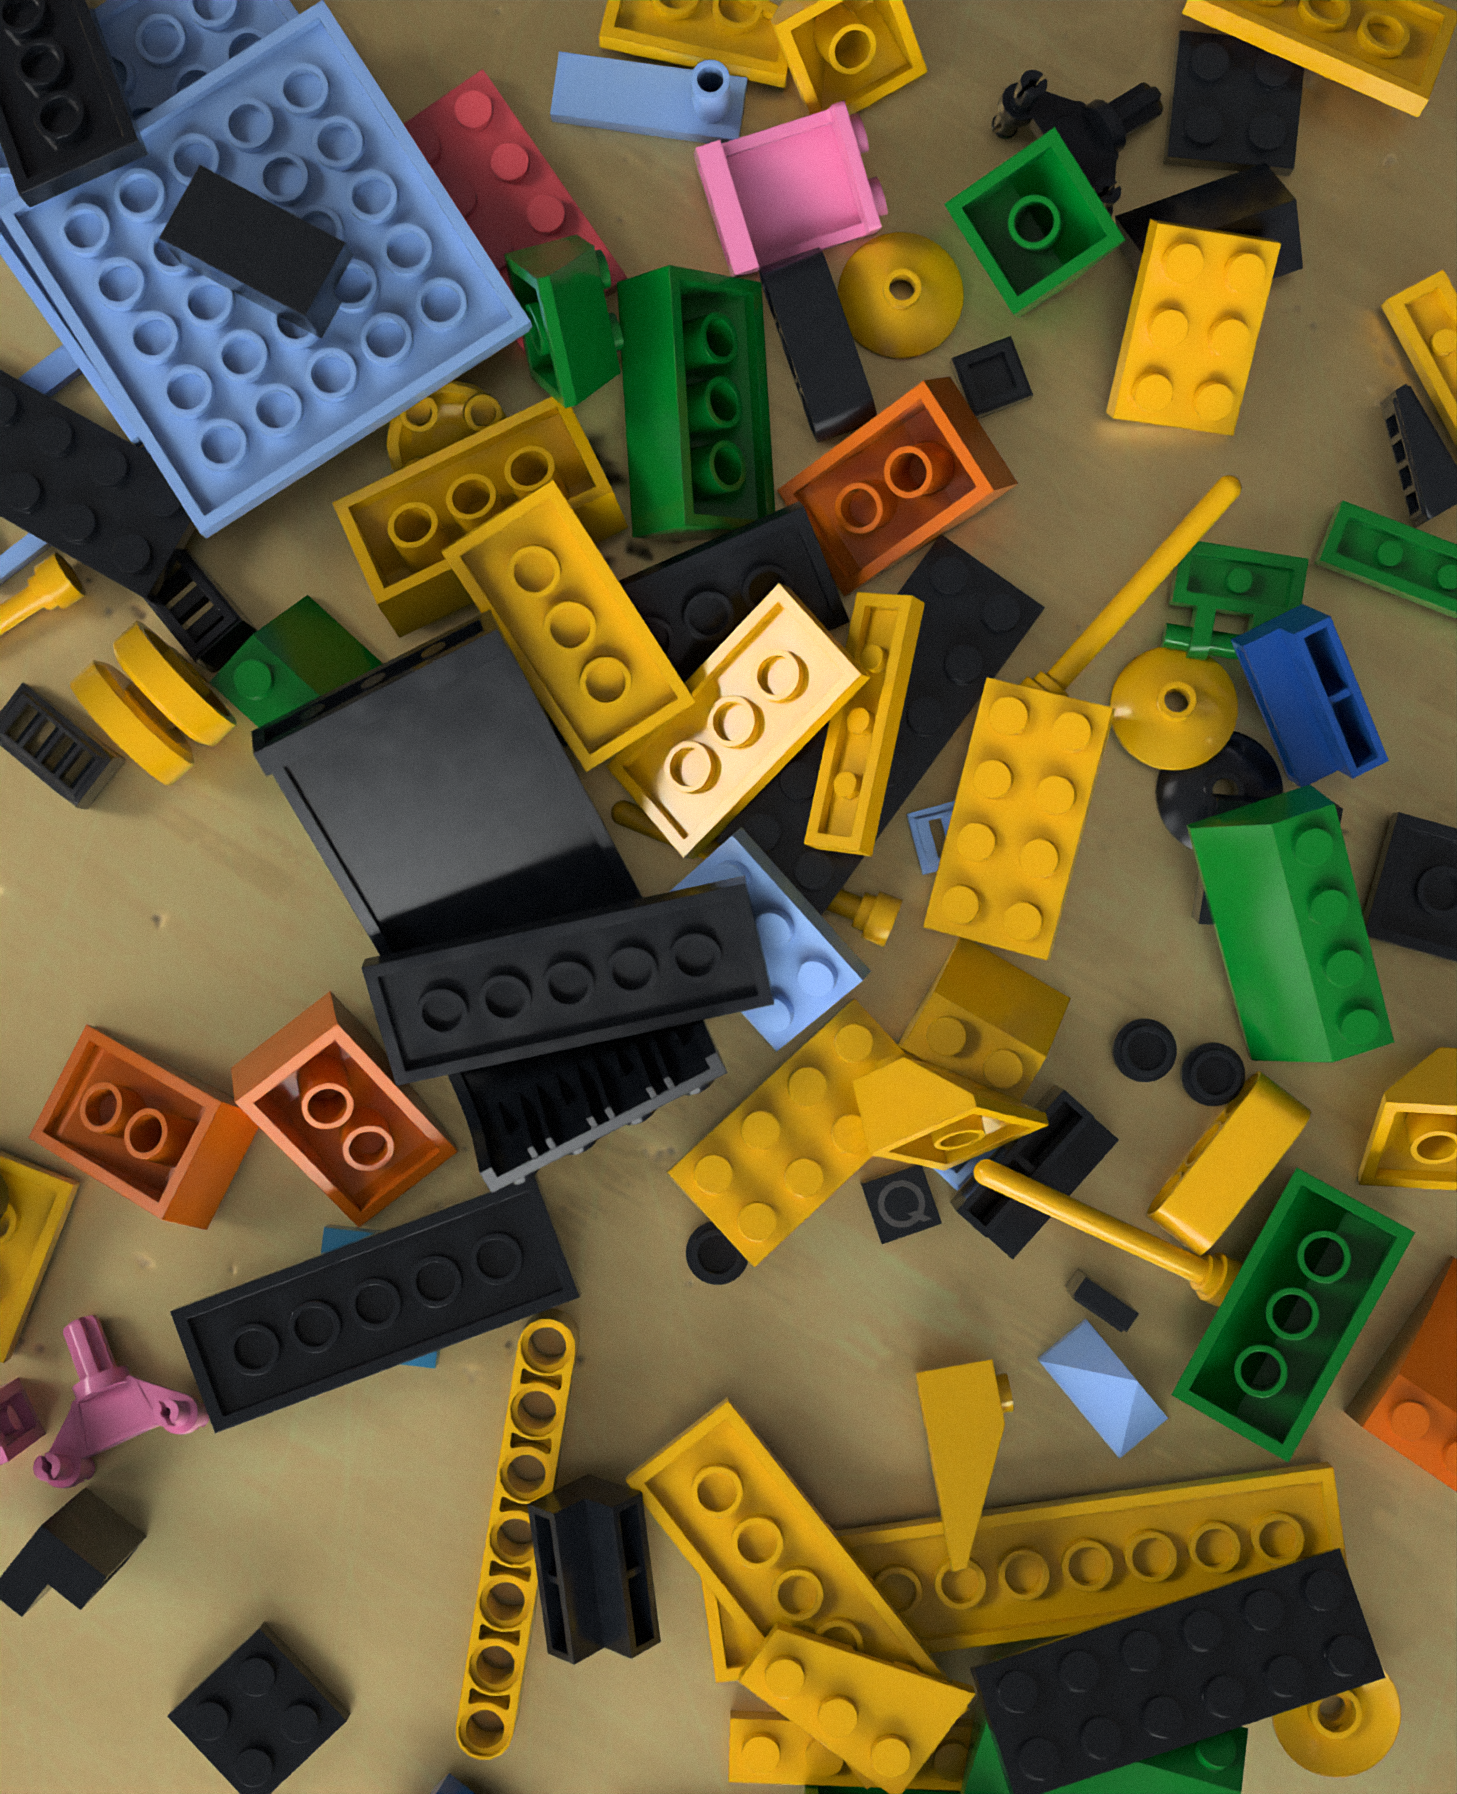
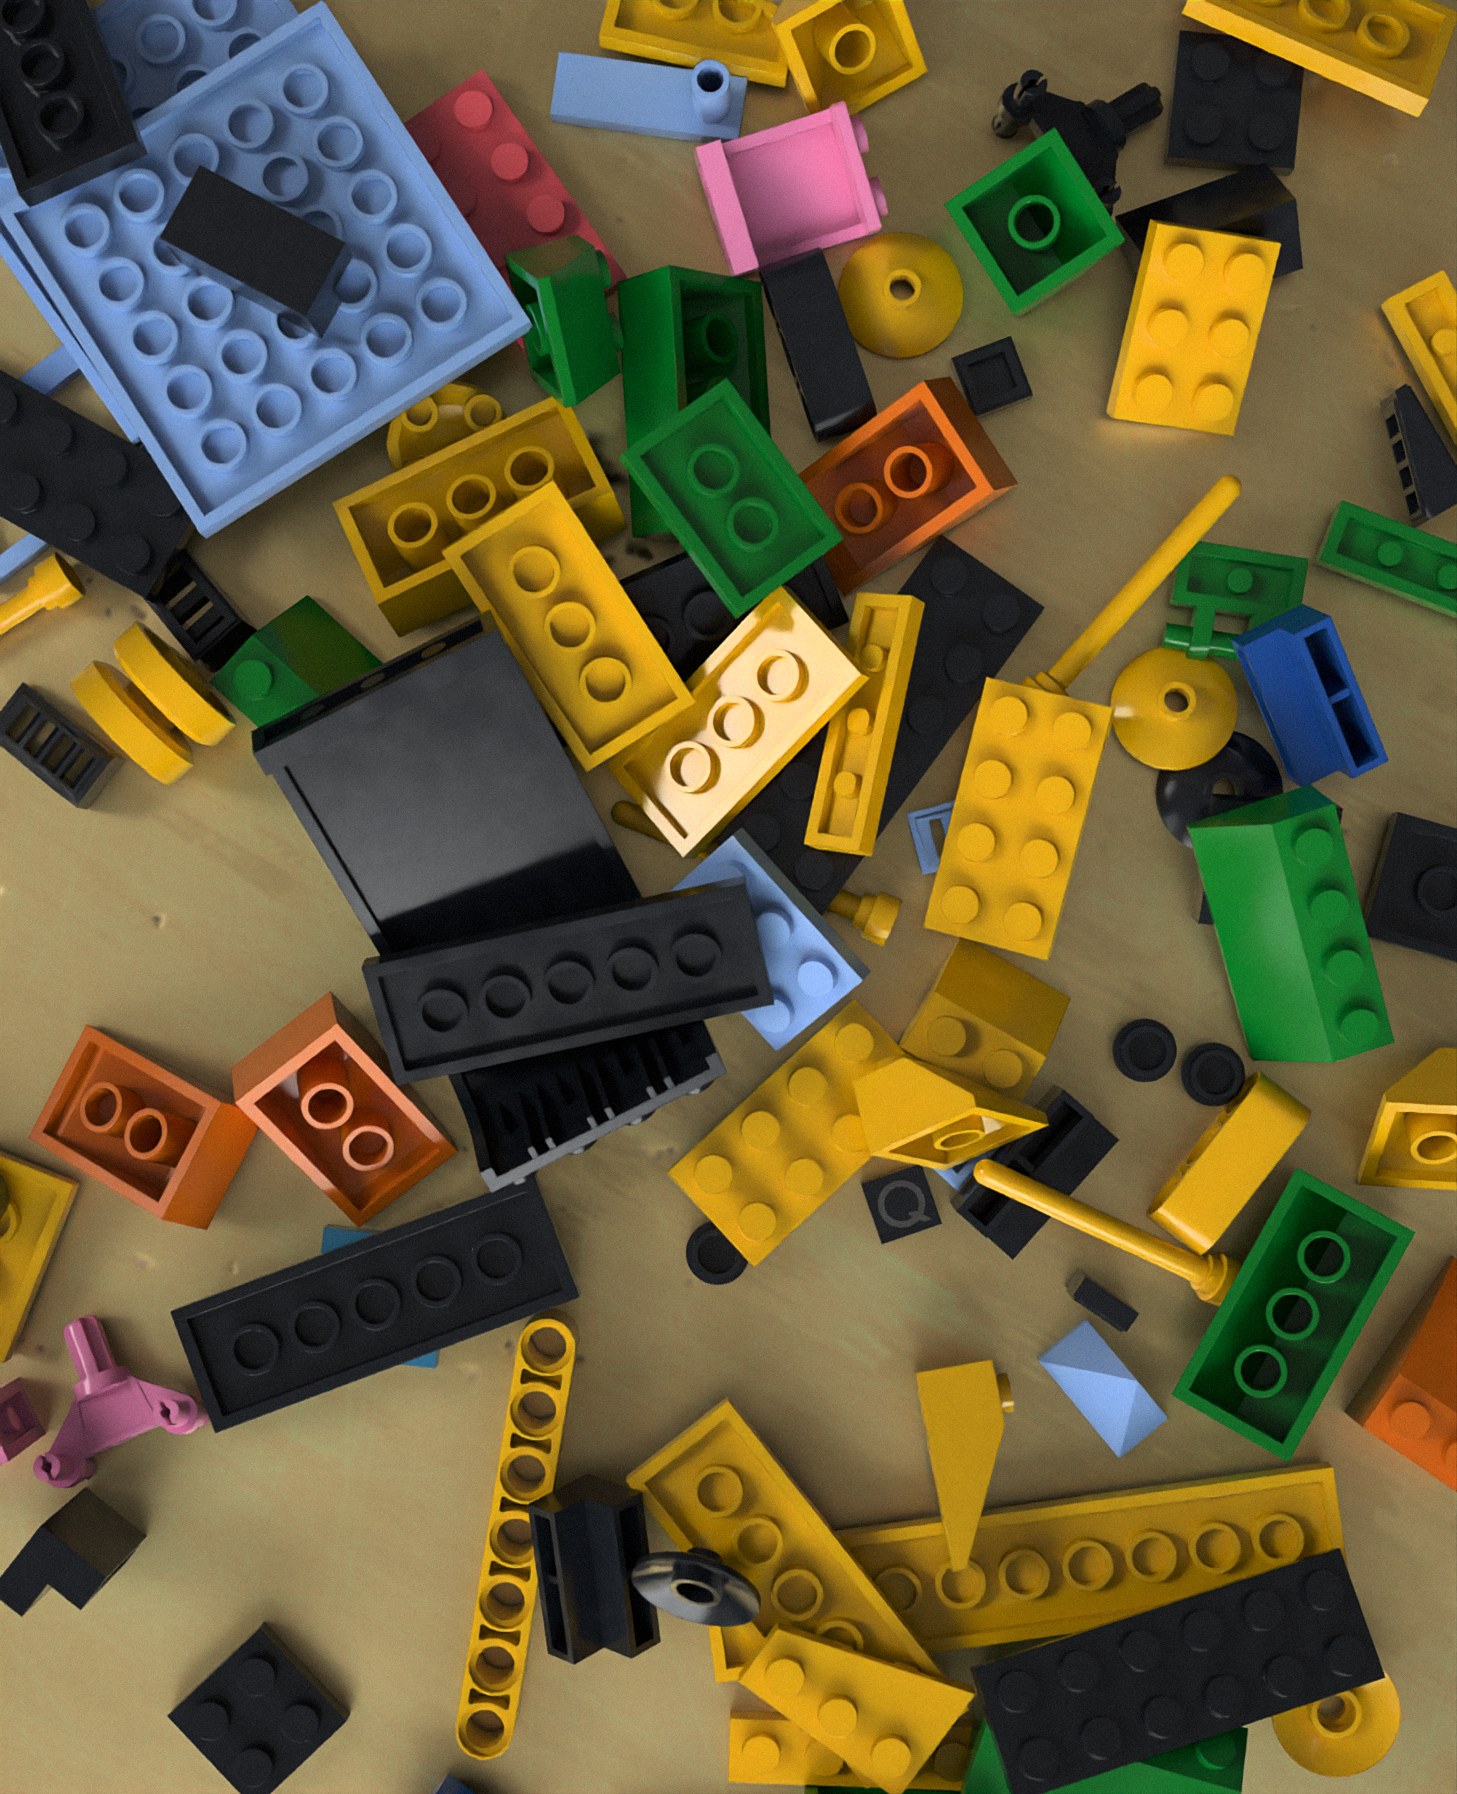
(696, 1587): none -> black dish
(730, 497): none -> green plate

